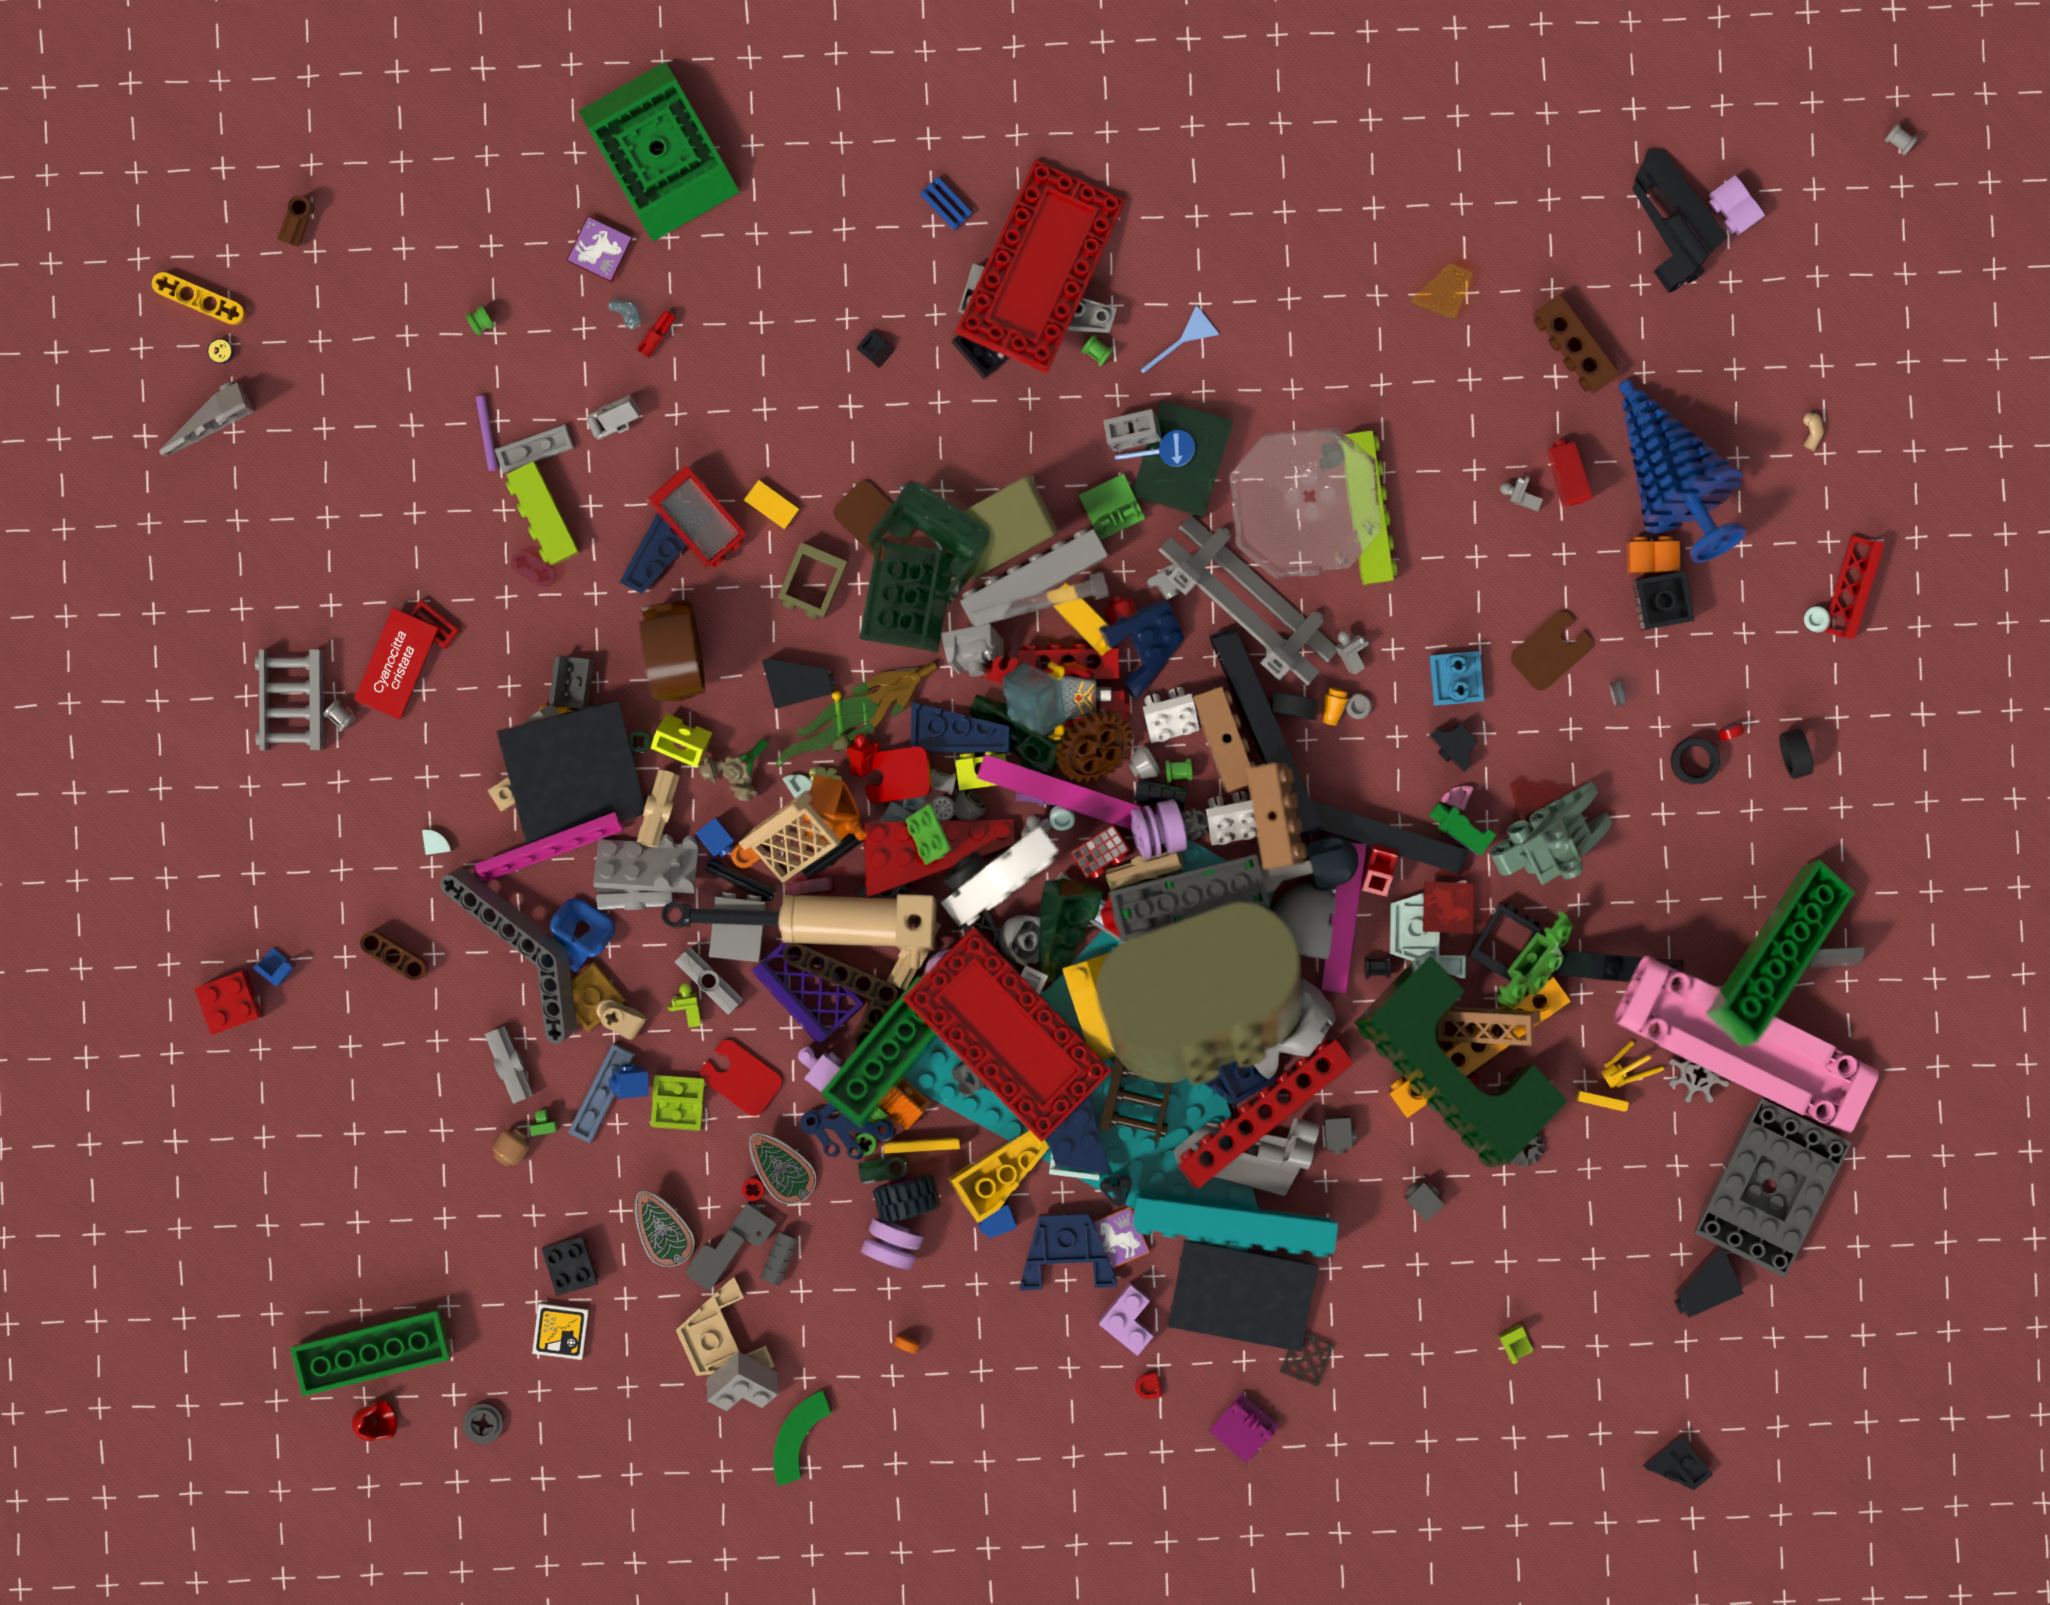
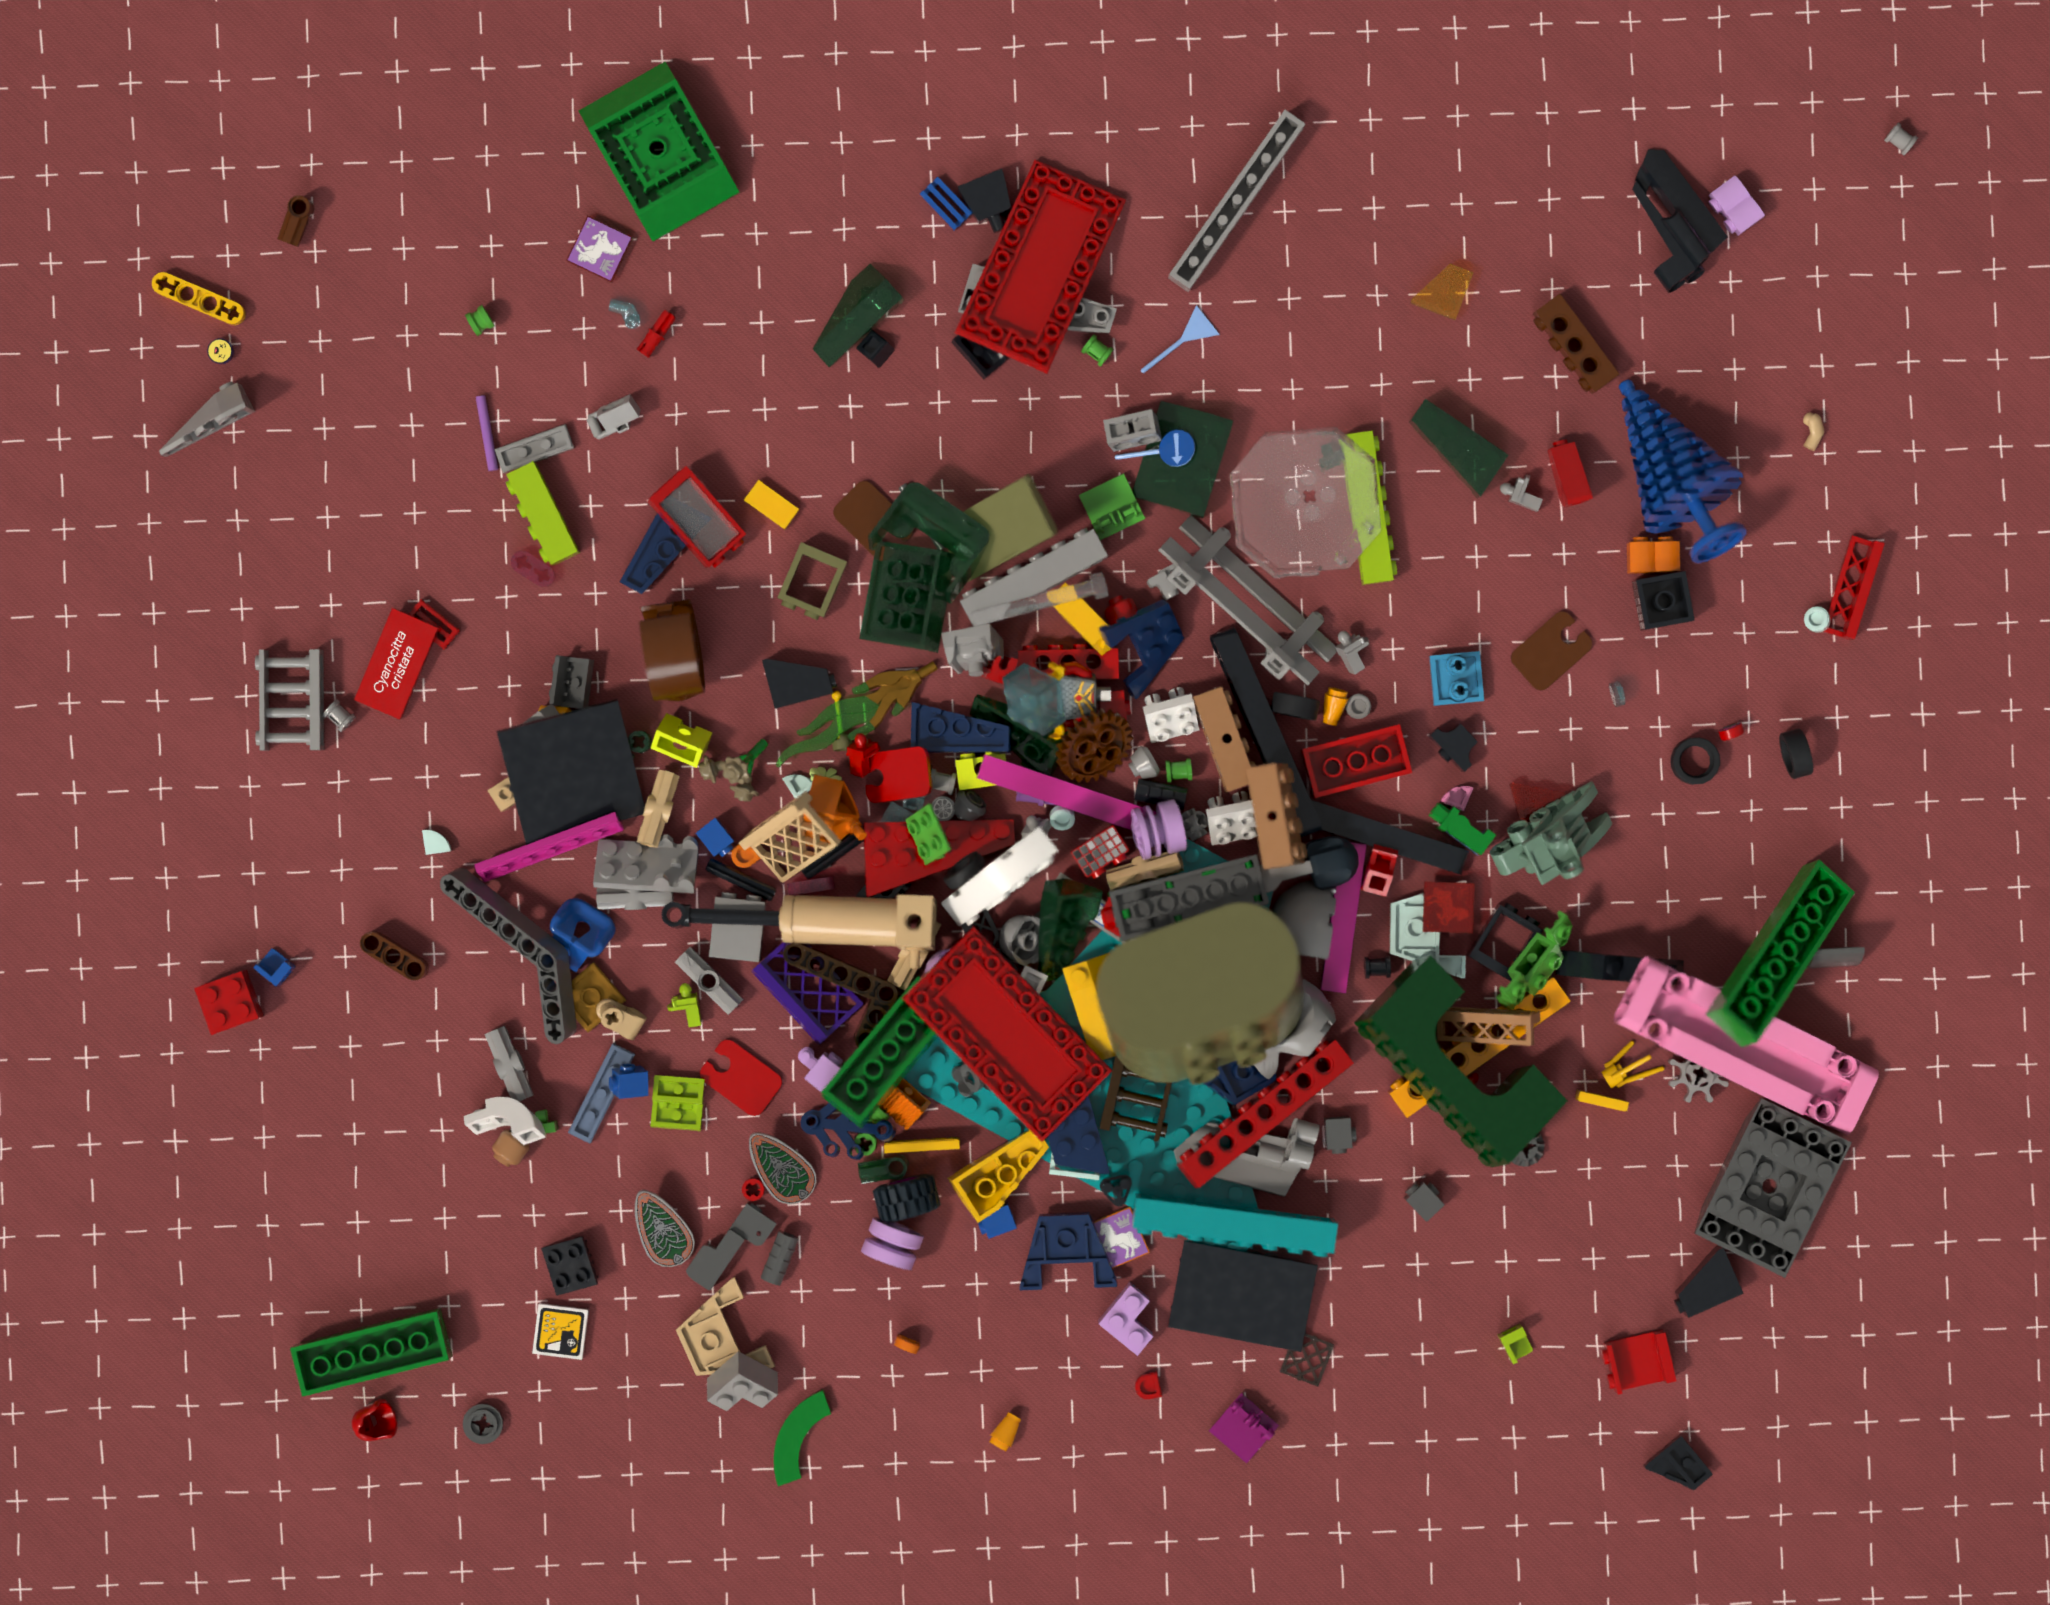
(506, 1112): none -> white arch
(860, 310): none -> clear green wedge
(987, 199): none -> black torso
(1005, 1432): none -> light orange cone
(1236, 201): none -> light grey brick
(1356, 761): none -> red brick
(1461, 448): none -> clear green wedge
(1638, 1361): none -> red panel

